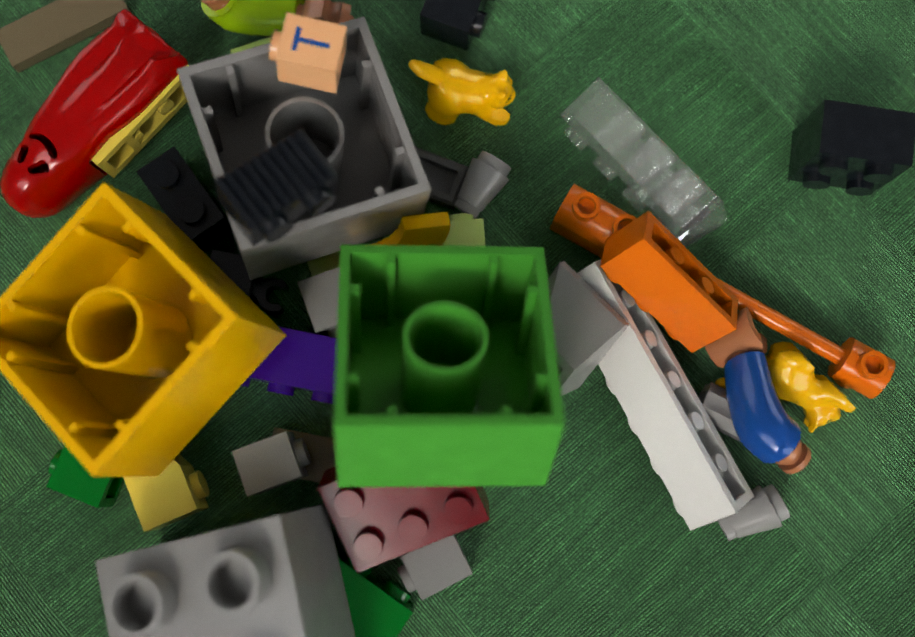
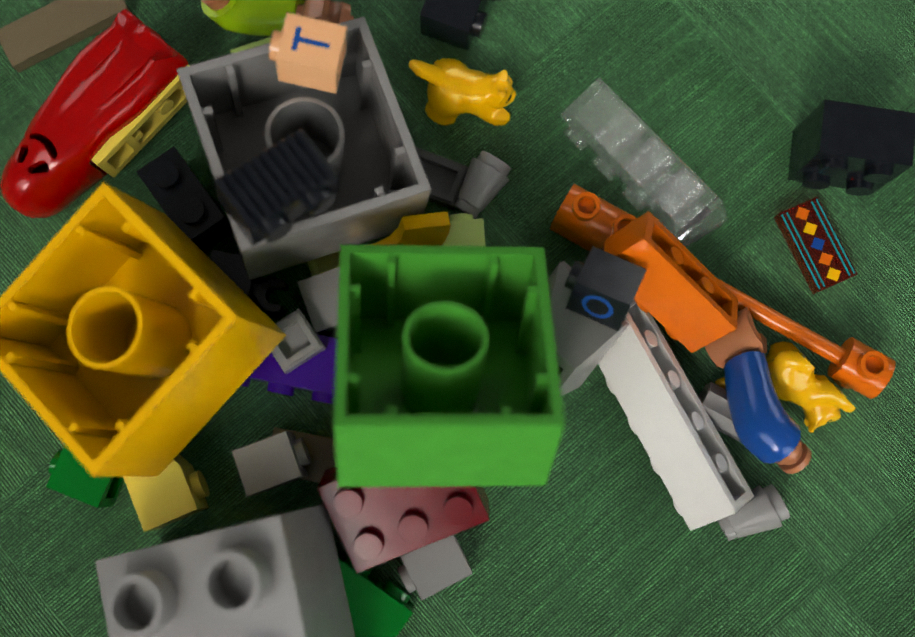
(299, 343): none -> light grey tile
(603, 287): none -> black brick
(815, 245): none -> clear red tile

